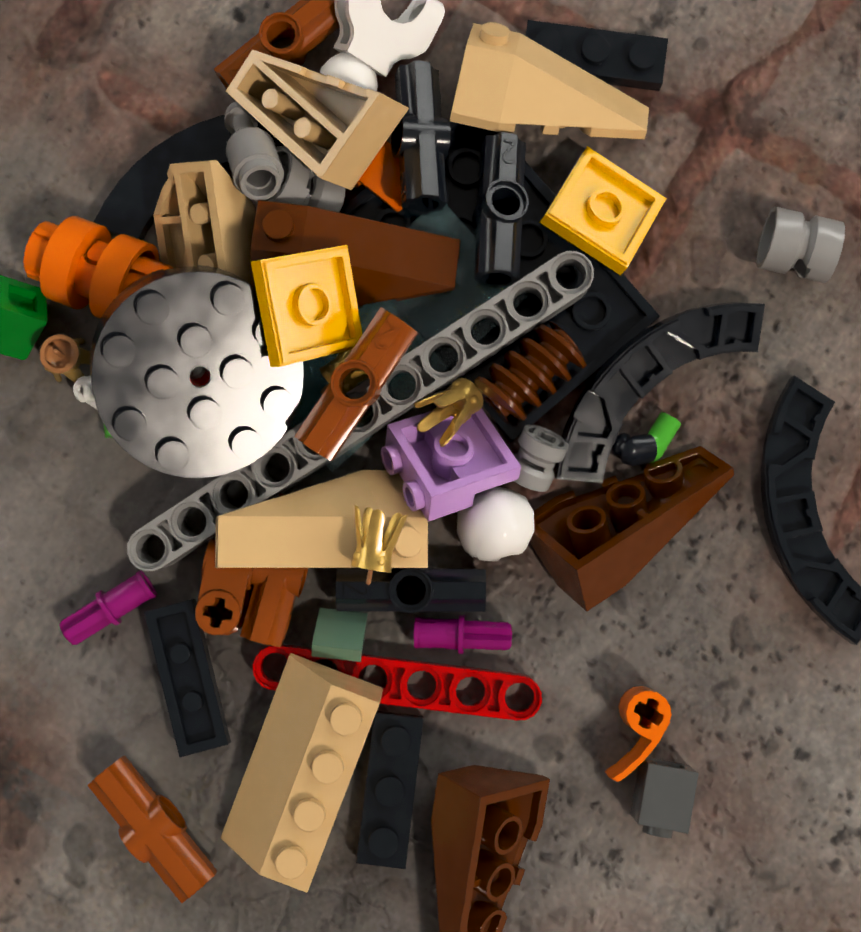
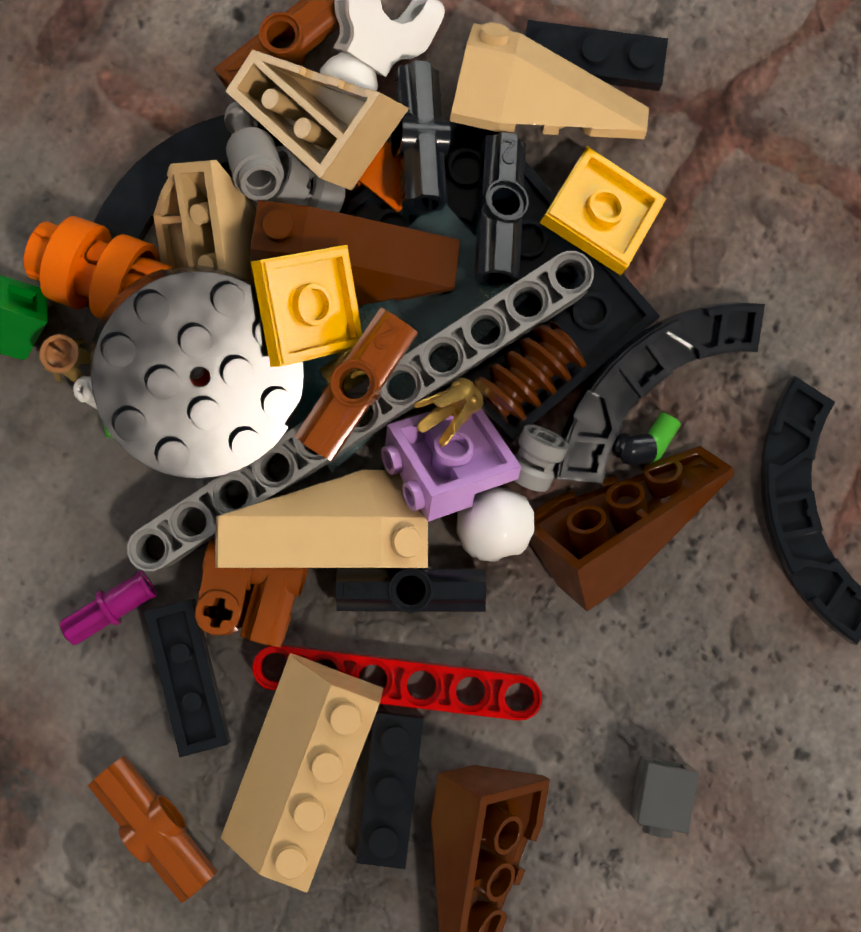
(339, 634): sand green tile -> none
(372, 550): pearl gold piece -> none
(461, 634): magenta axle -> none
(650, 730): orange panel -> none
(799, 244): light grey wheel -> none

